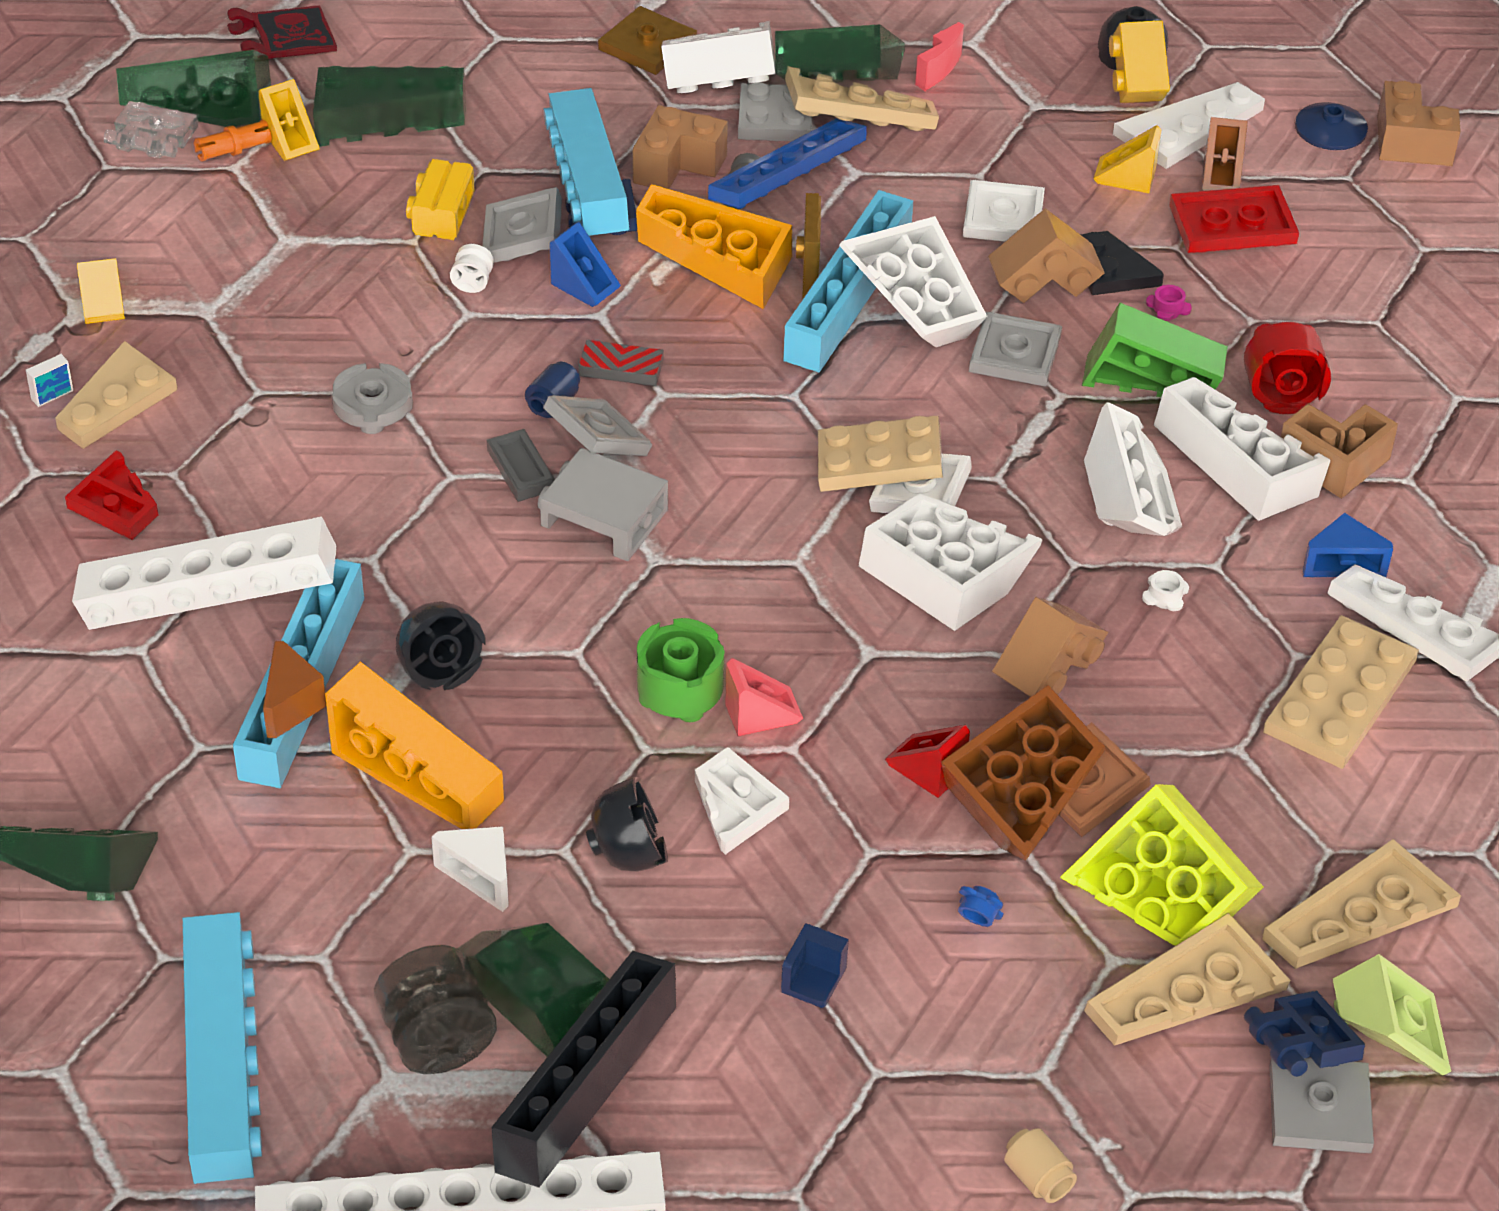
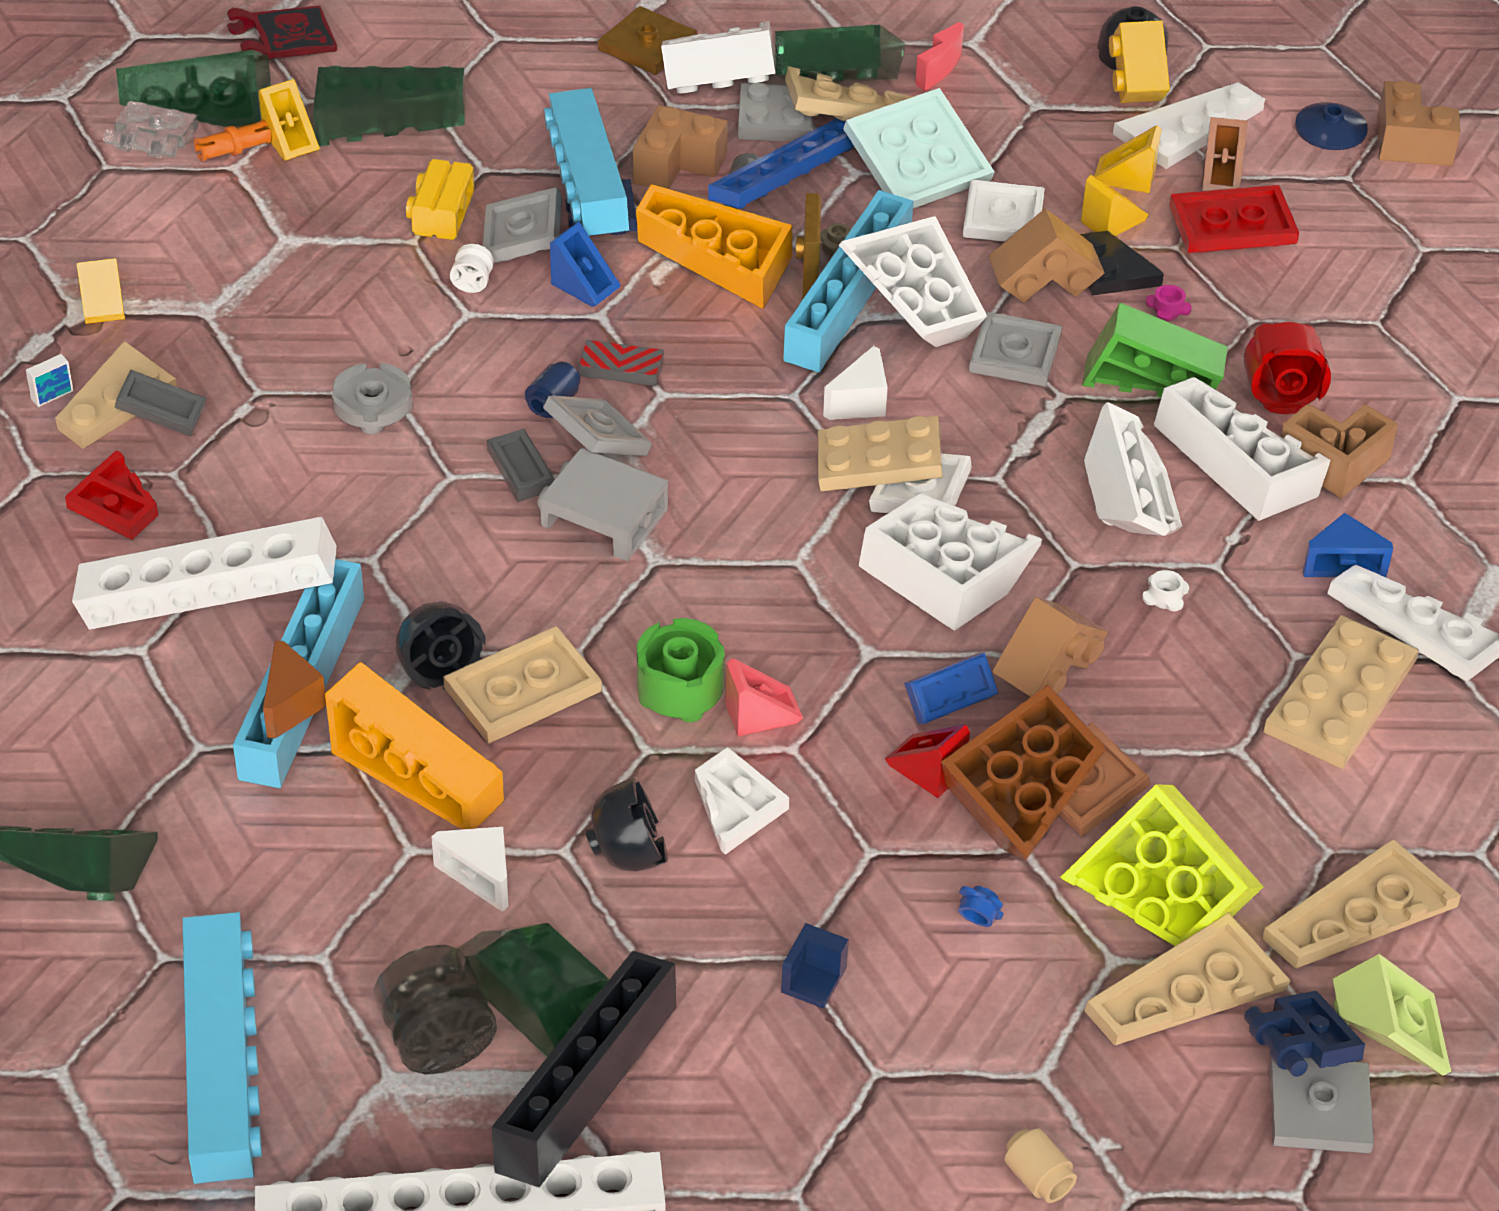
(160, 403): none -> dark grey tile
(522, 684): none -> tan plate
(833, 237): none -> dark tan plate
(858, 390): none -> white slope
(918, 148): none -> light aqua plate
(951, 688): none -> blue plate
(1108, 209): none -> yellow slope

